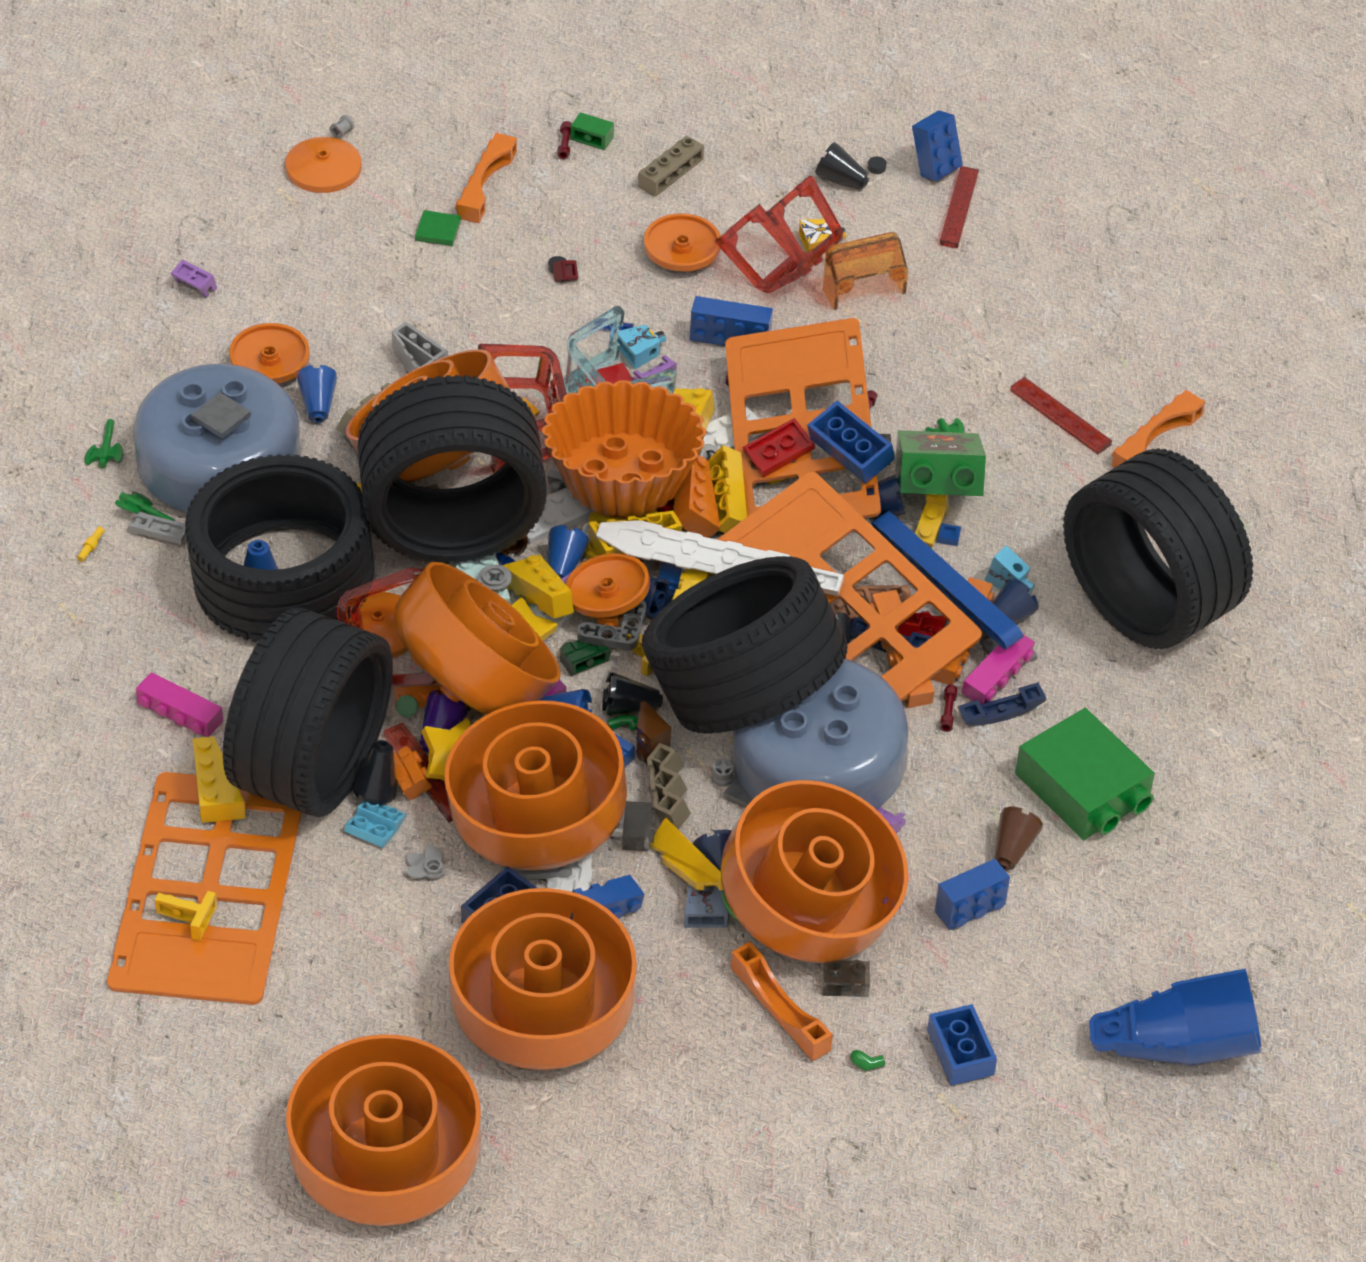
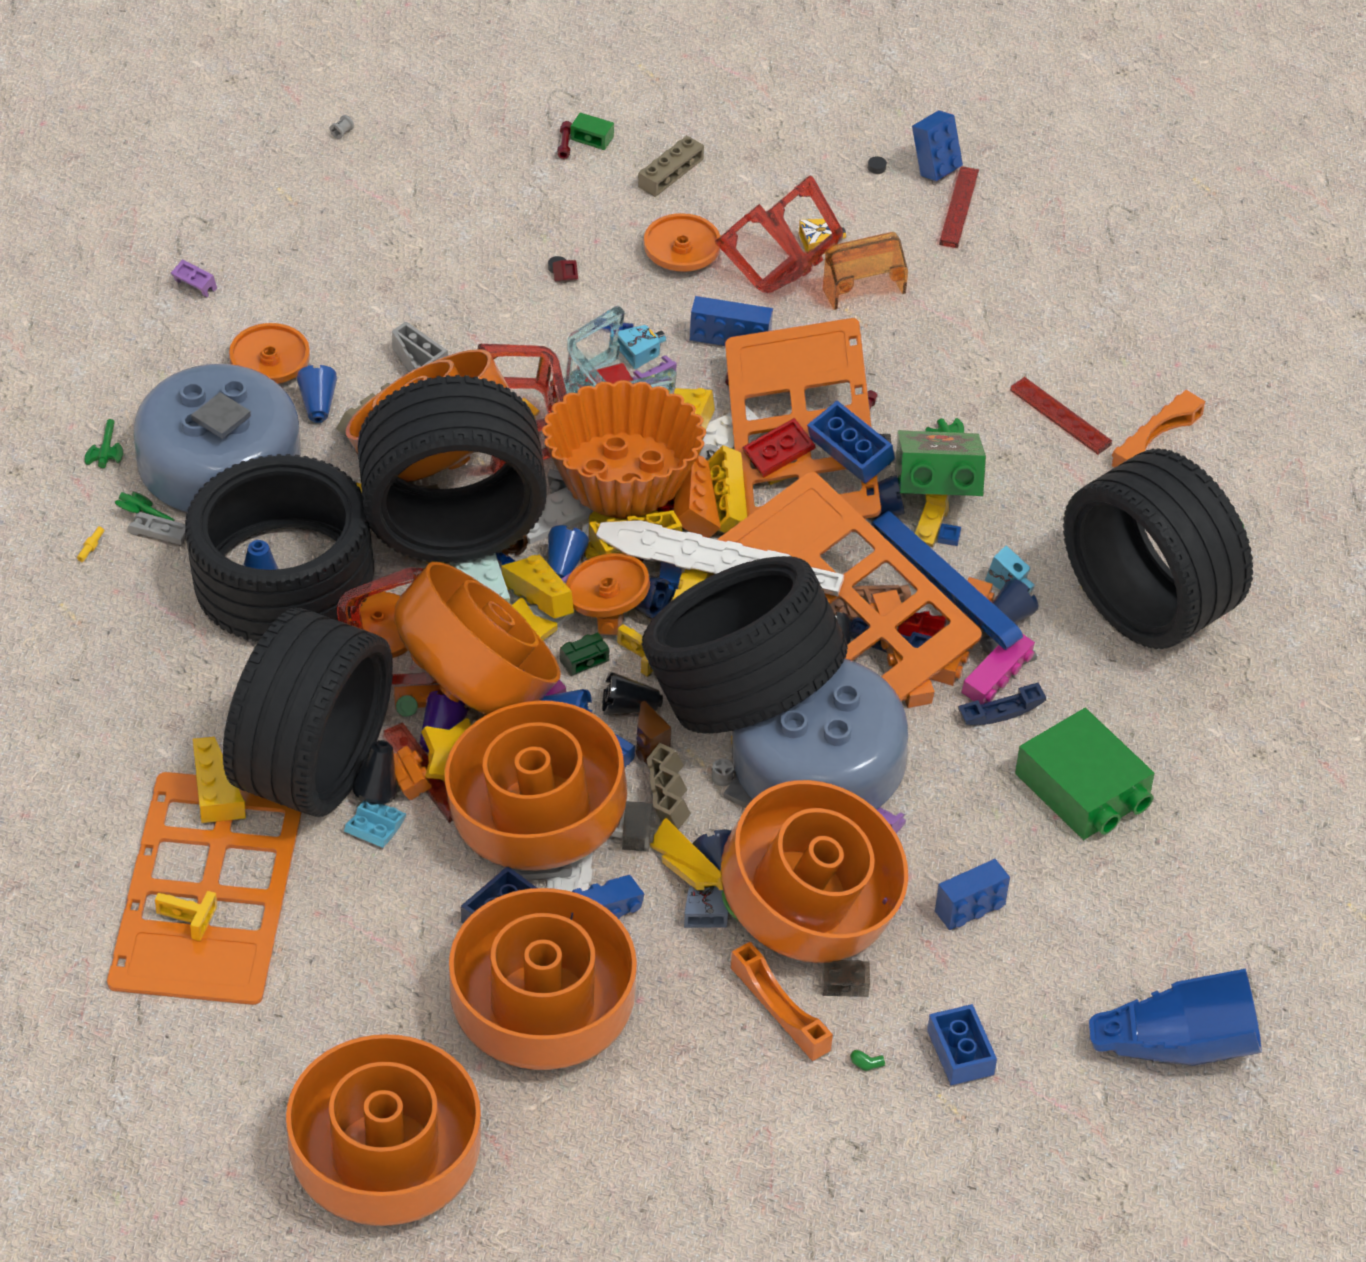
(179, 705): dark pink brick -> none
(323, 164): orange dish -> none
(426, 865): light grey plate -> none
(438, 228): green tile -> none
(495, 571): light grey gear -> none
(499, 153): orange arch -> none
(619, 634): dark grey beam -> none
(623, 720): green arm -> none
(841, 168): black cone -> none
(947, 719): dark red bar -> none
(1015, 835): reddish brown cone -> none

